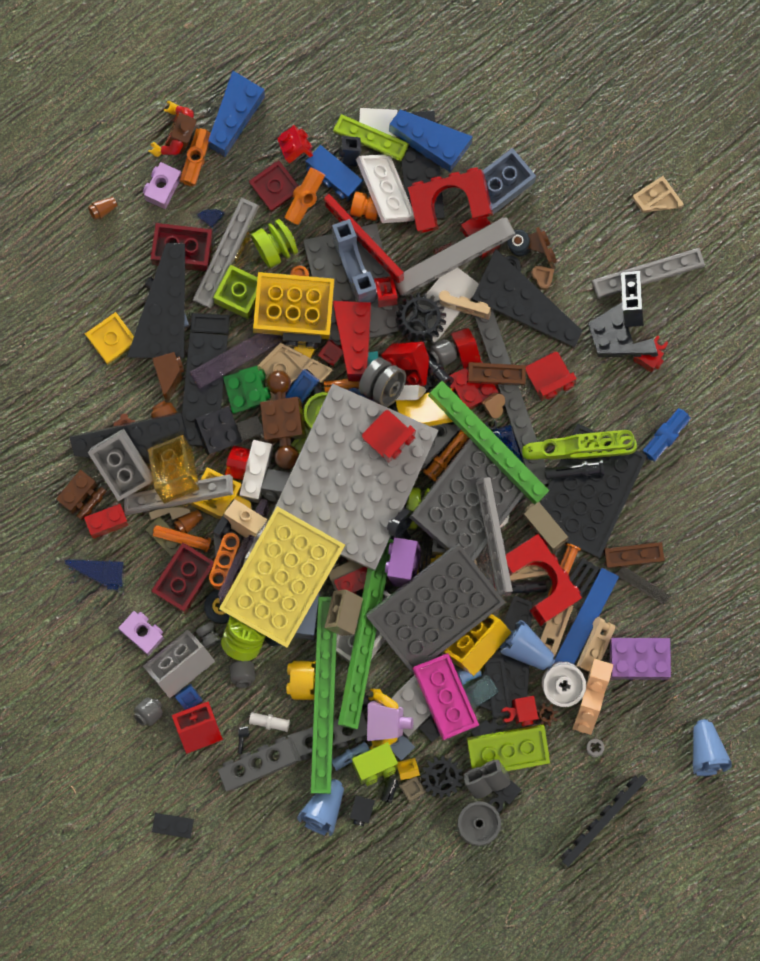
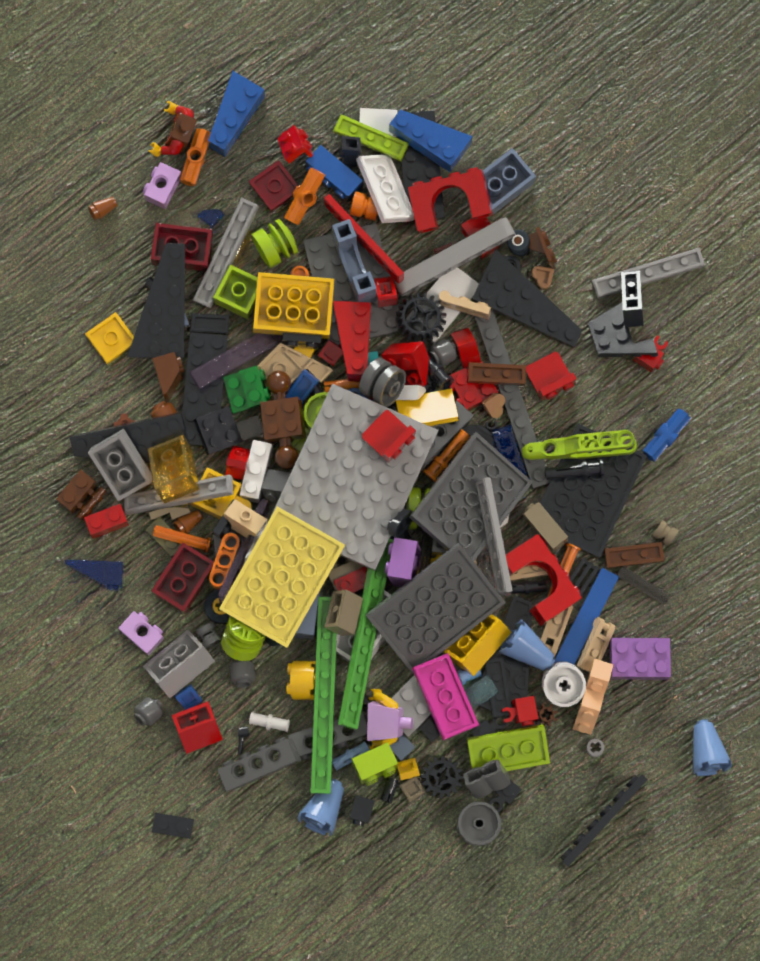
(488, 442): bright green plate -> none
(657, 197): tan wing -> none
(665, 533): none -> dark tan wheel

